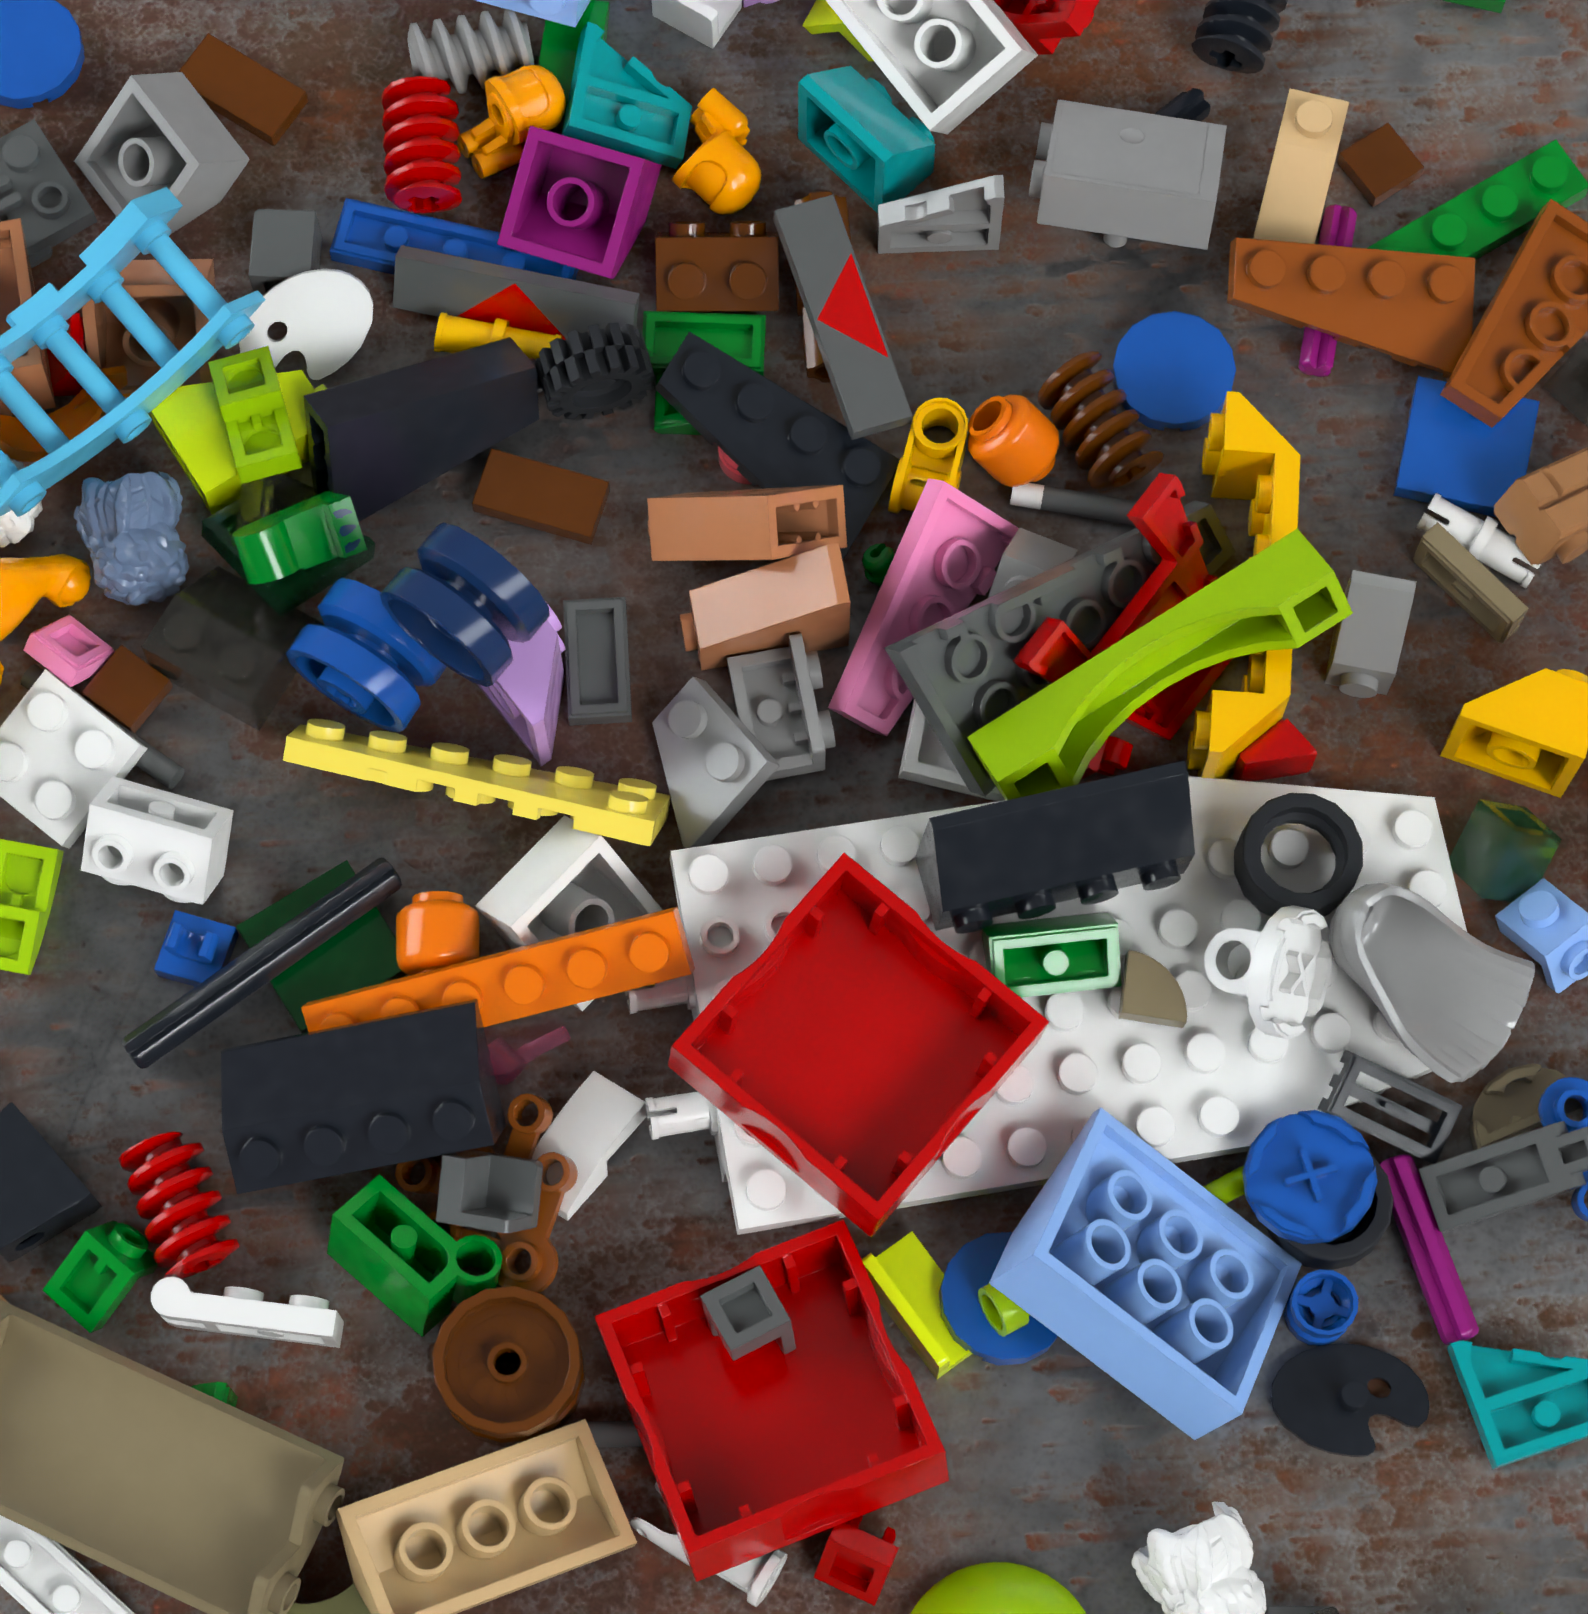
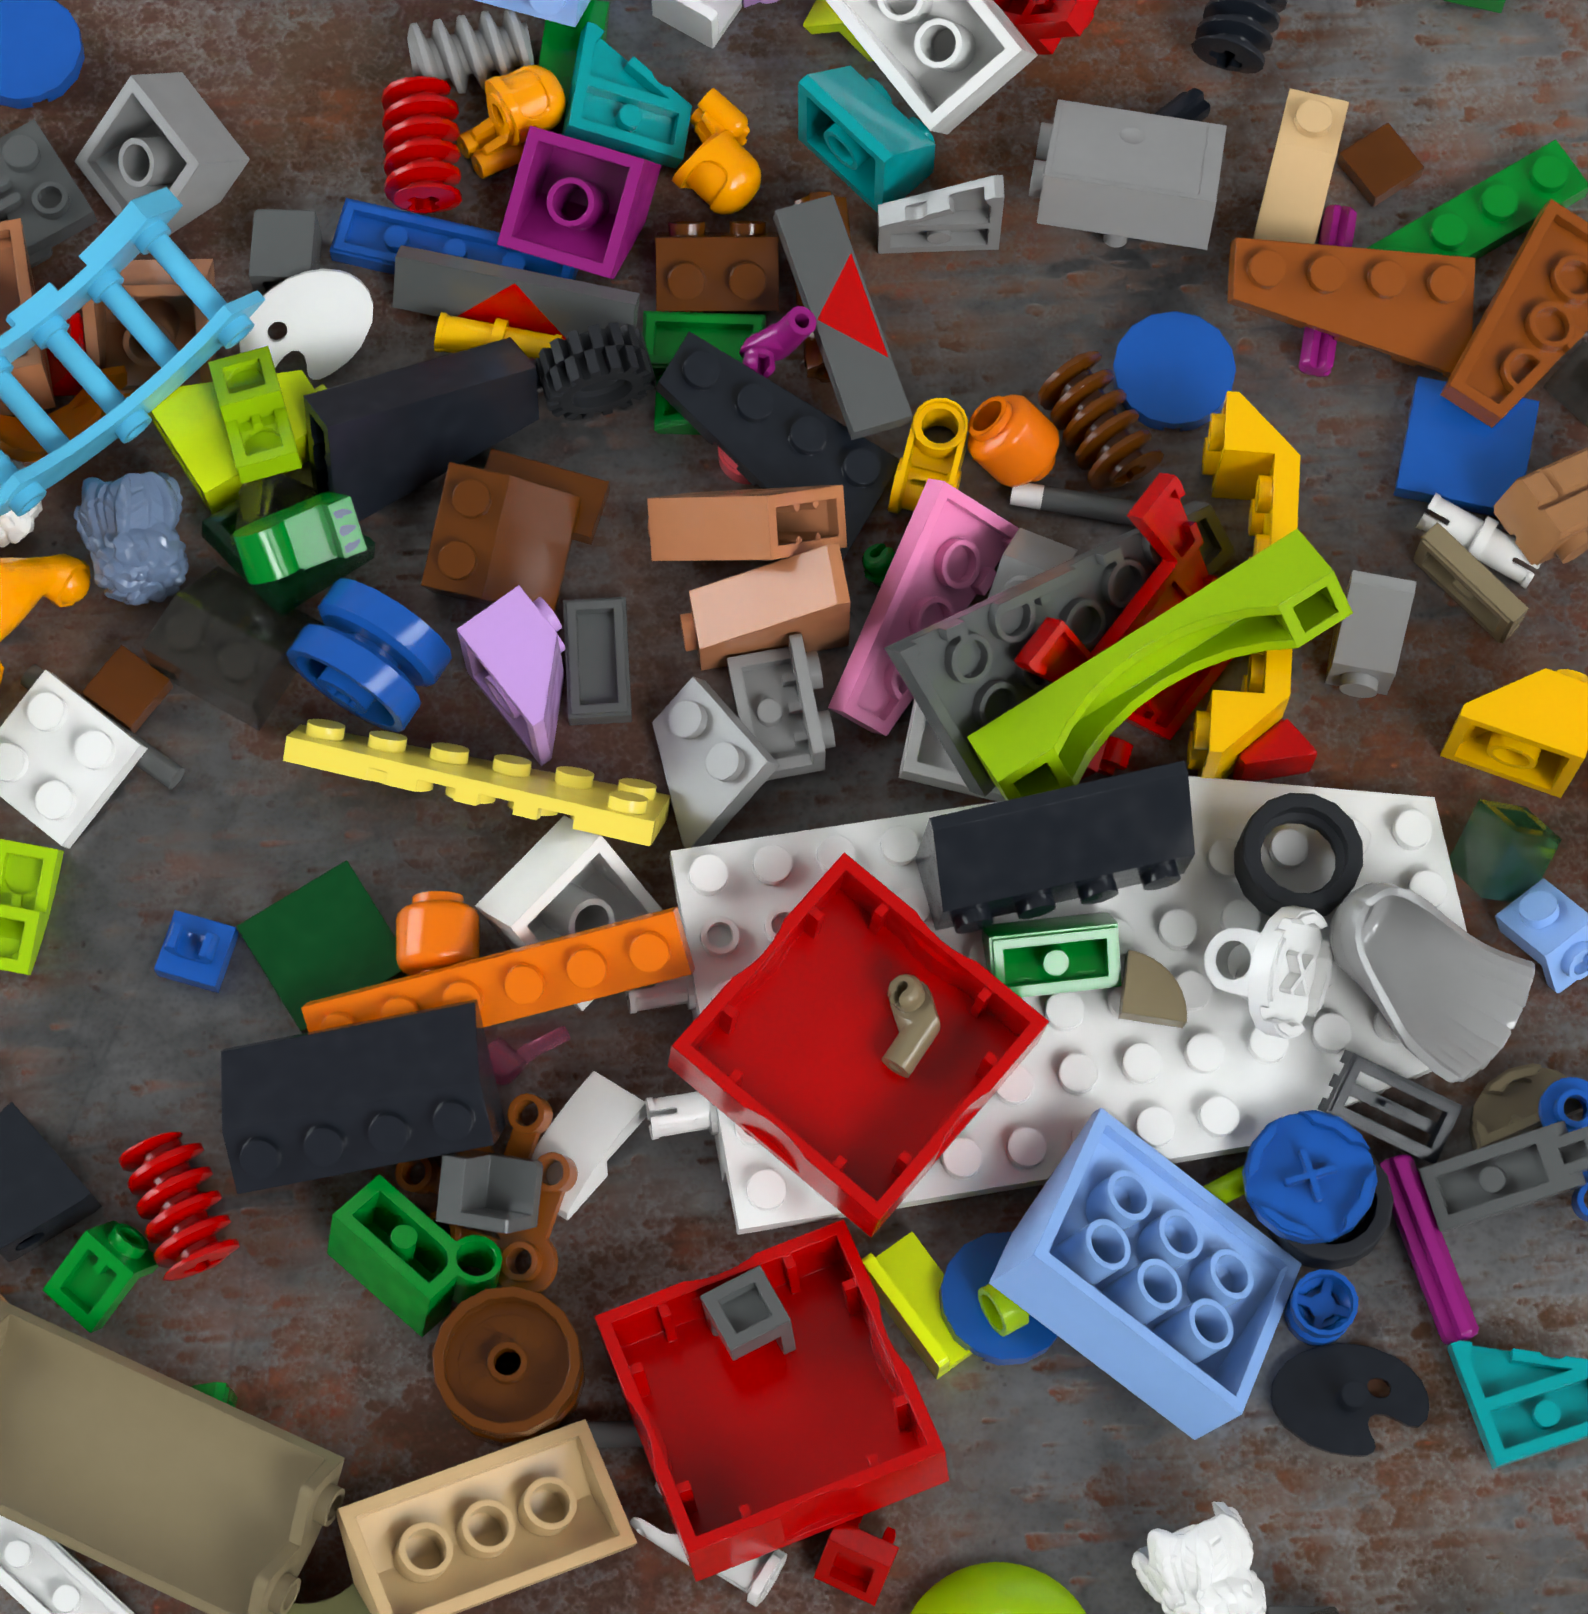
(68, 650): bright pink tile -> none
(156, 840): white brick -> none
(243, 89): reddish brown tile -> none
(246, 1314): white plate -> none
(261, 963): black axle -> none
(465, 604): dark blue wheel -> none
(499, 535): none -> reddish brown slope
(777, 340): none -> magenta arm
(916, 1022): none -> dark tan arm

